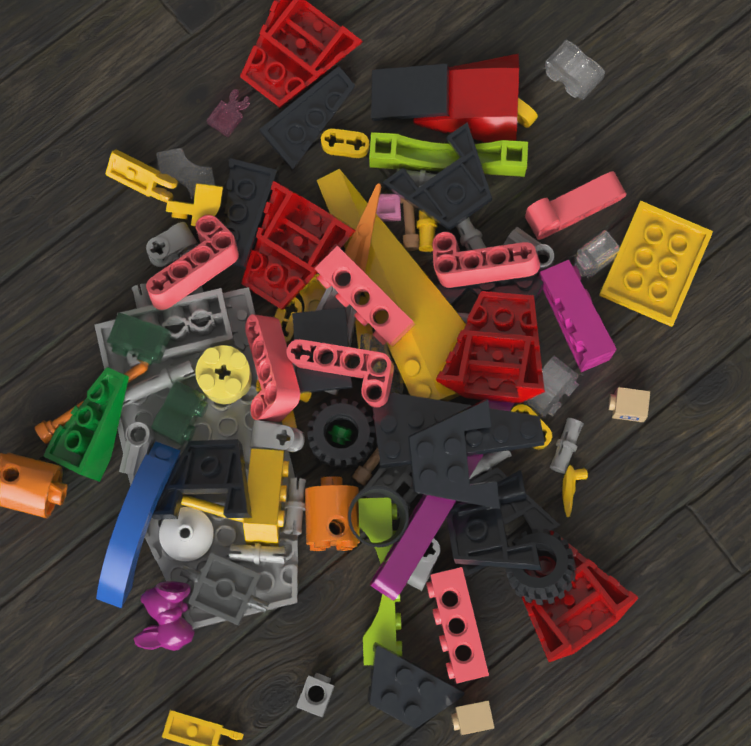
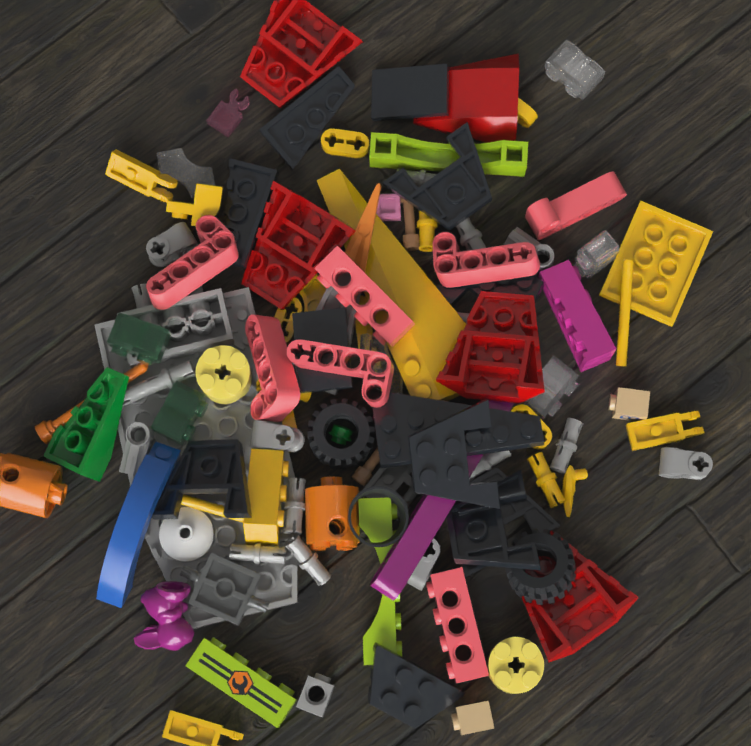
(241, 682): none -> lime brick
(308, 559): none -> light grey pin
(527, 654): none -> light yellow brick
(546, 479): none -> yellow pin
(624, 313): none -> yellow bar
(661, 430): none -> yellow hinge
(680, 462): none -> light grey piece

